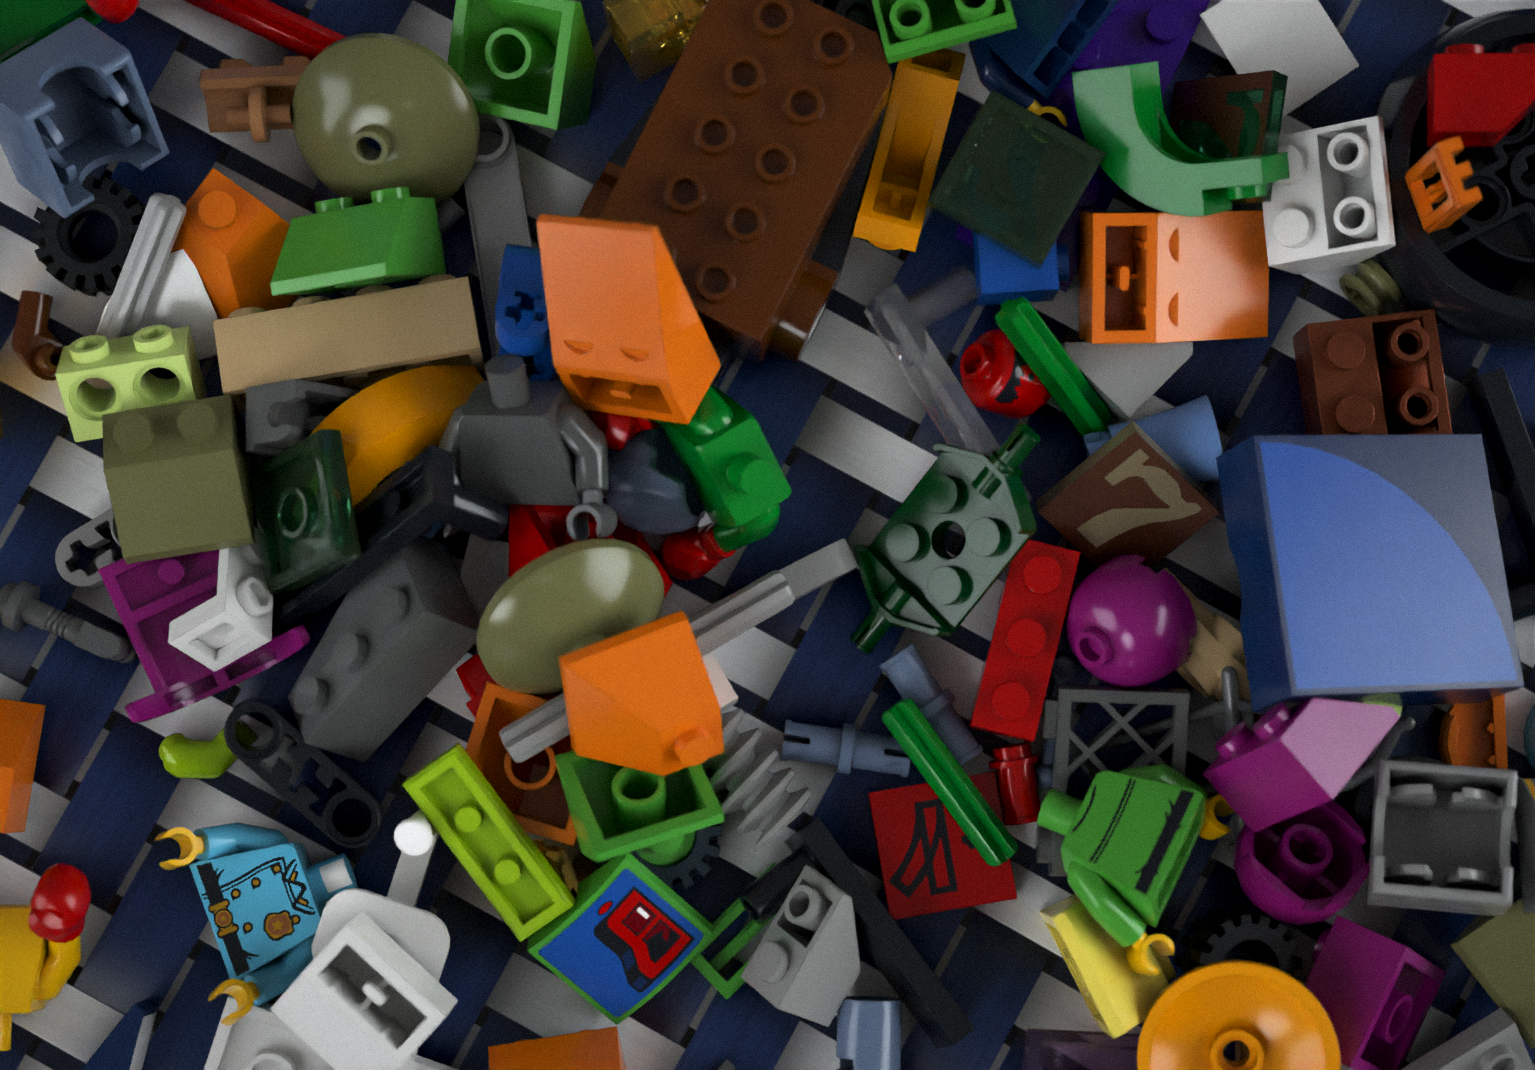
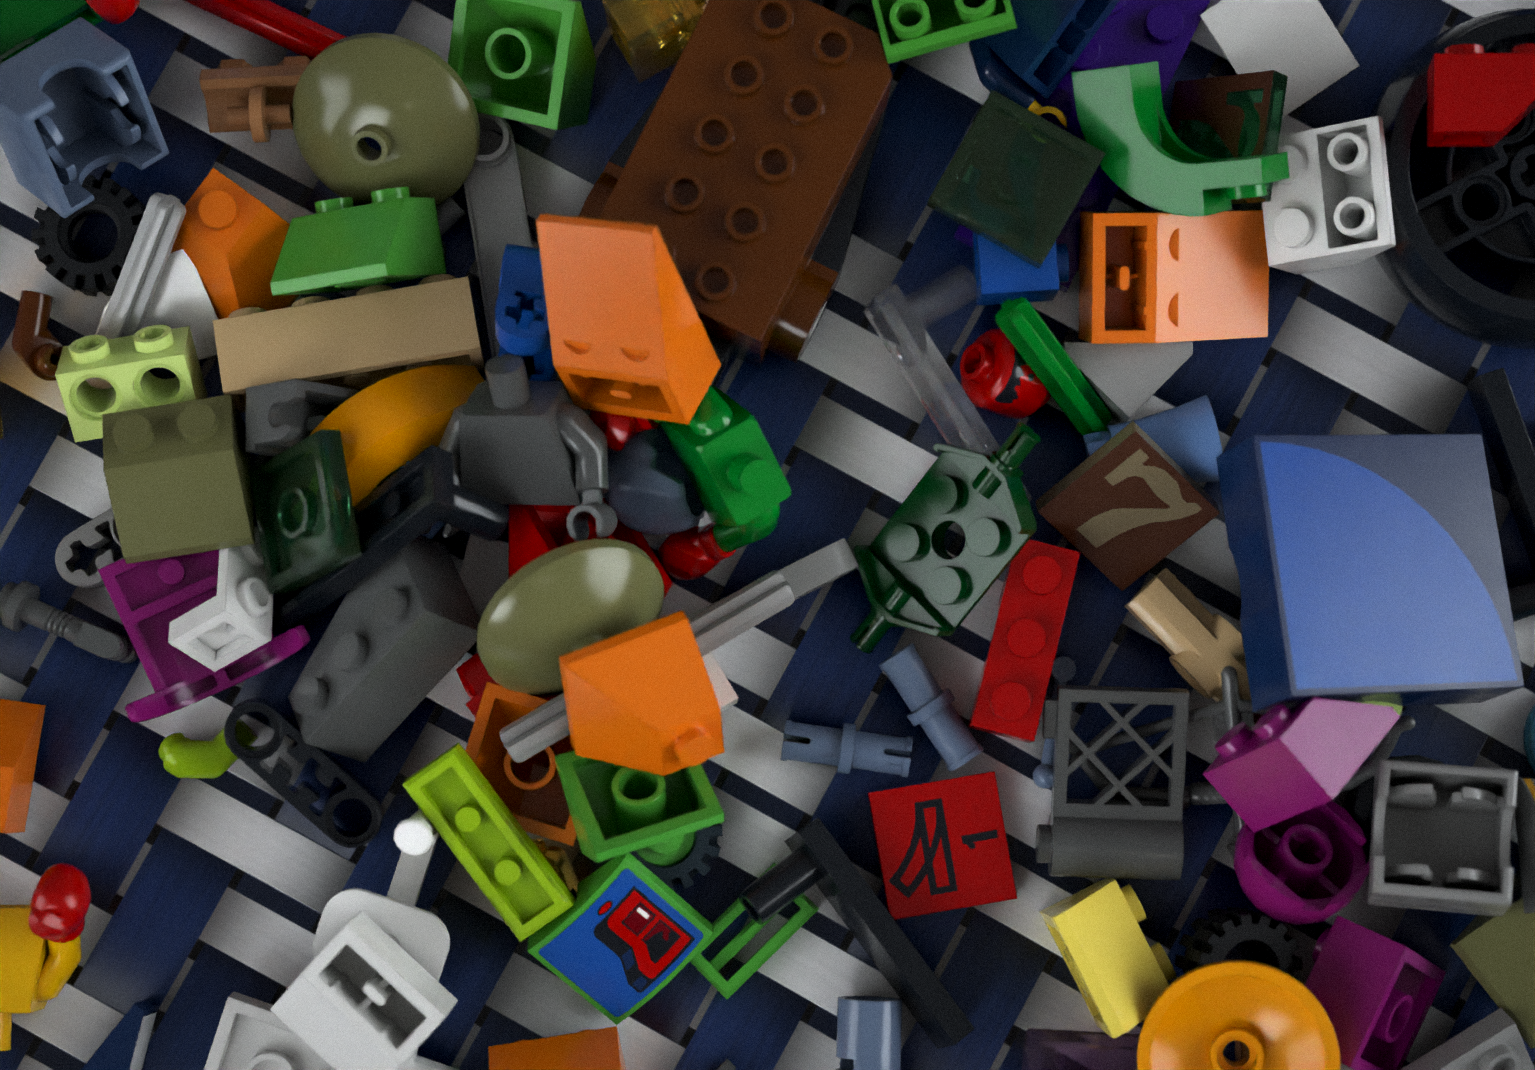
(260, 904): medium azure torso -> none
(752, 783): light grey piece -> none
(808, 951): light grey slope -> none
(909, 150): light orange arch -> none
(950, 782): green axle -> none
(1017, 782): red pin -> none
(1130, 623): magenta cylinder -> none
(1130, 848): bright green torso -> none
(1370, 288): olive bush -> none
(1373, 376): copper slope -> none
(1451, 184): orange tile -> none
(1475, 735): orange tile -> none

